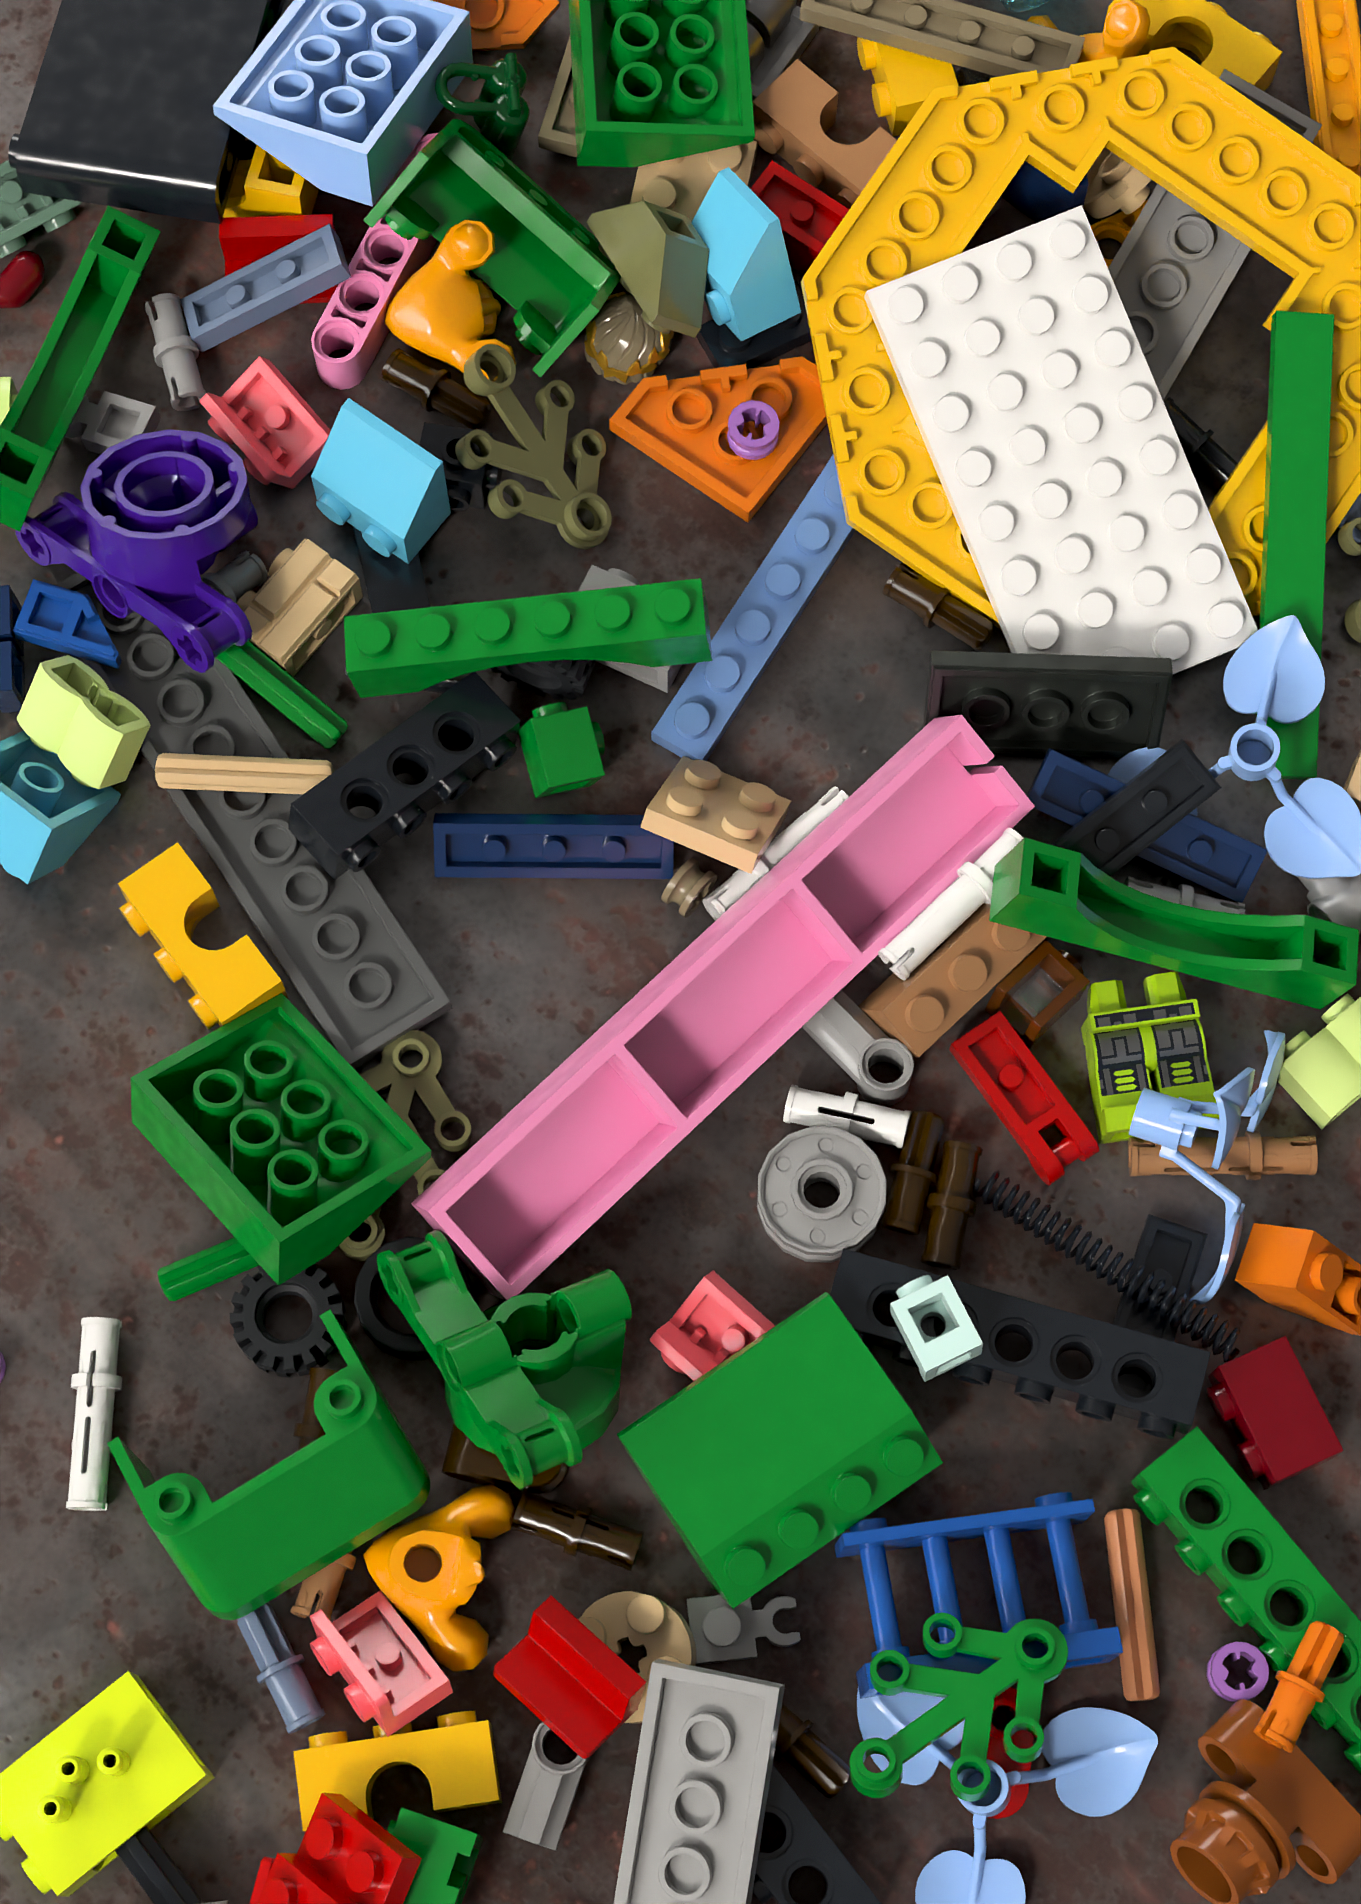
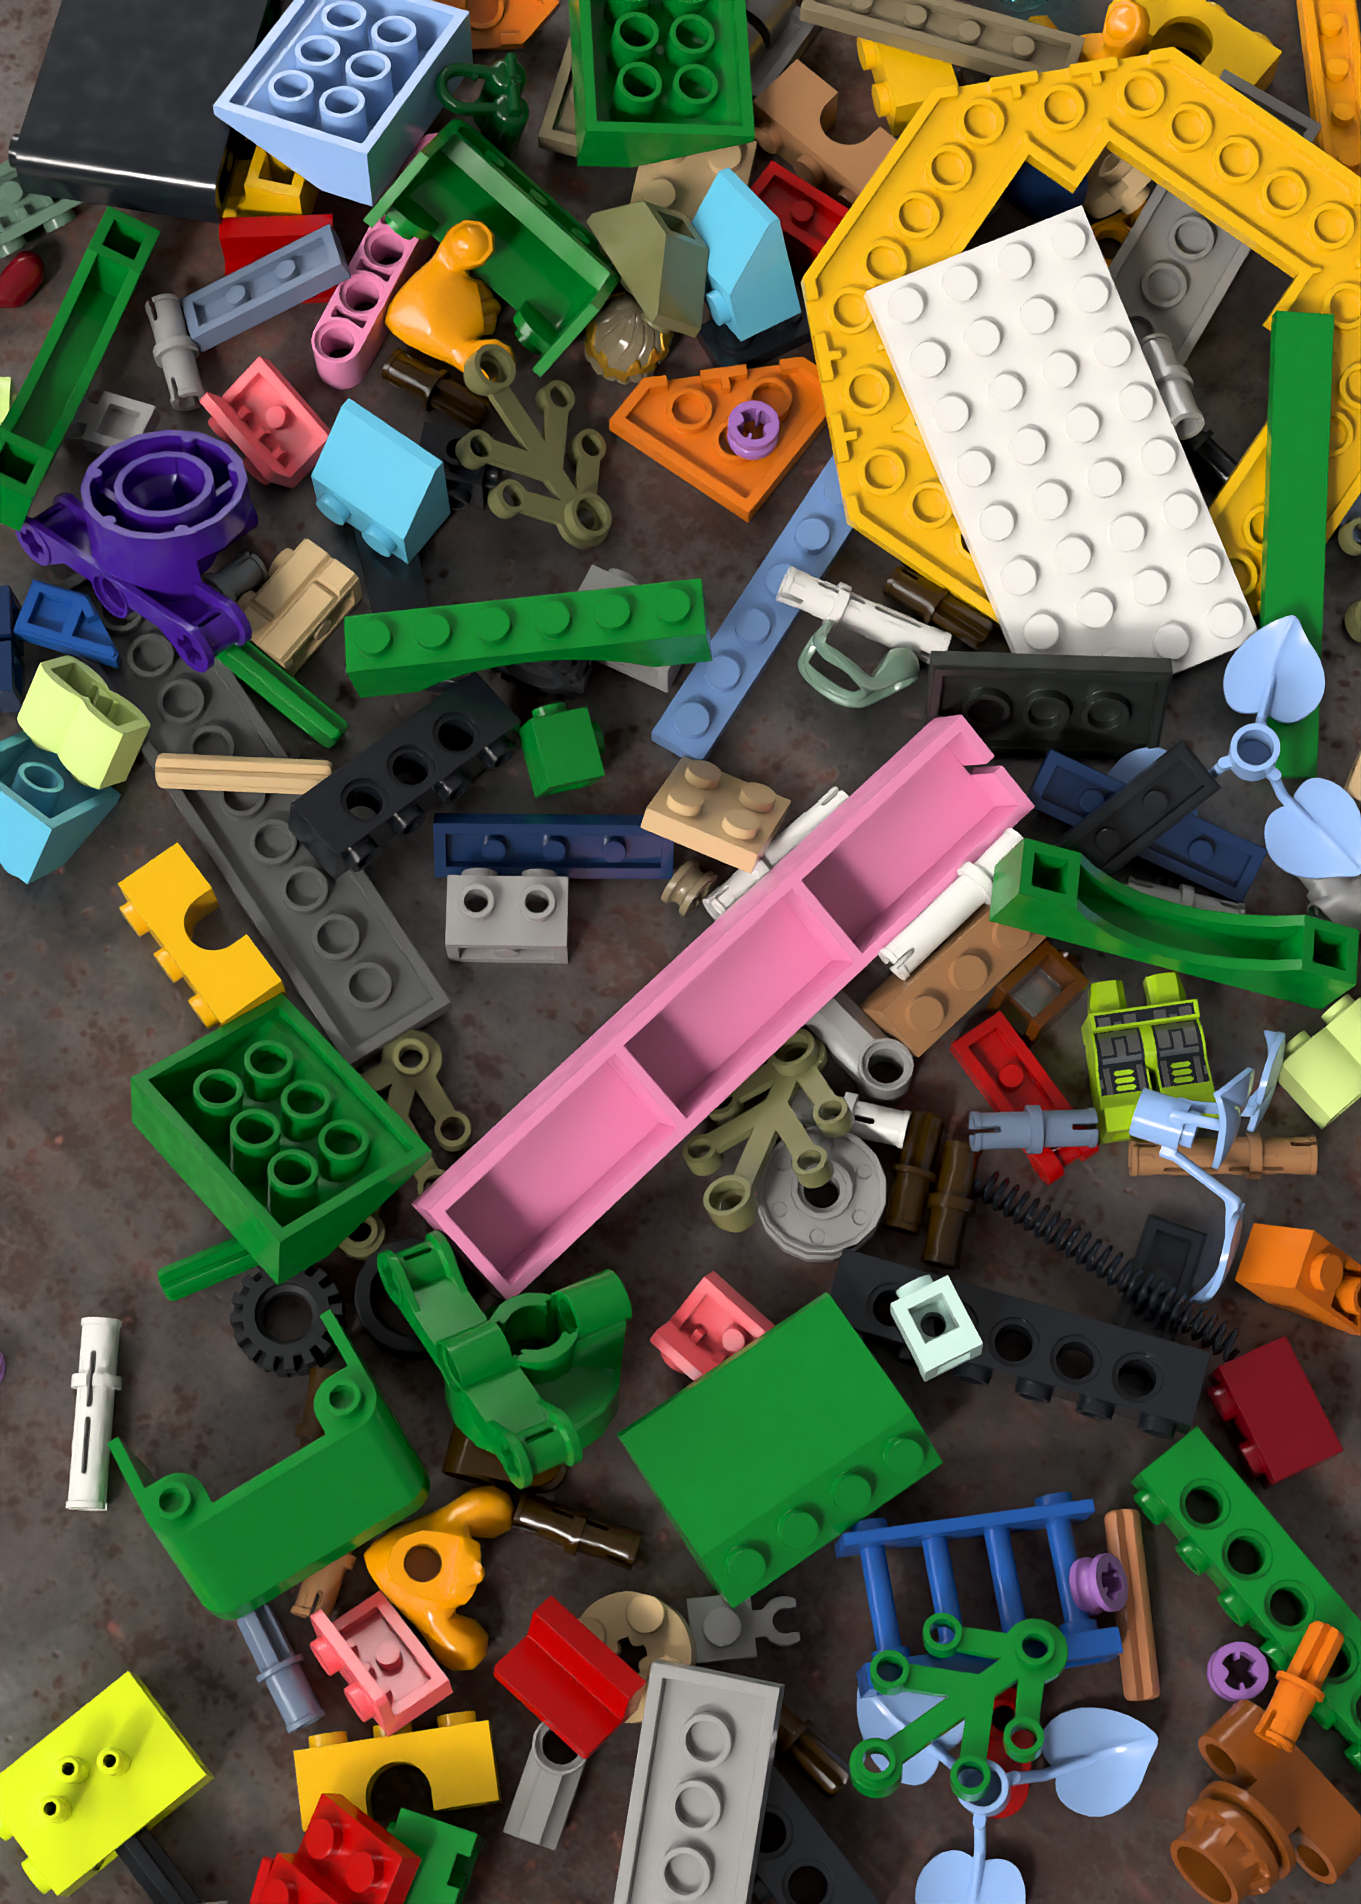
(507, 917): none -> light grey brick
(794, 1065): none -> olive plant
(860, 615): none -> white pin
(893, 673): none -> sand green piece
(1033, 1129): none -> sand blue pin
(1098, 1584): none -> medium lavender bush
(1173, 384): none -> light grey pin

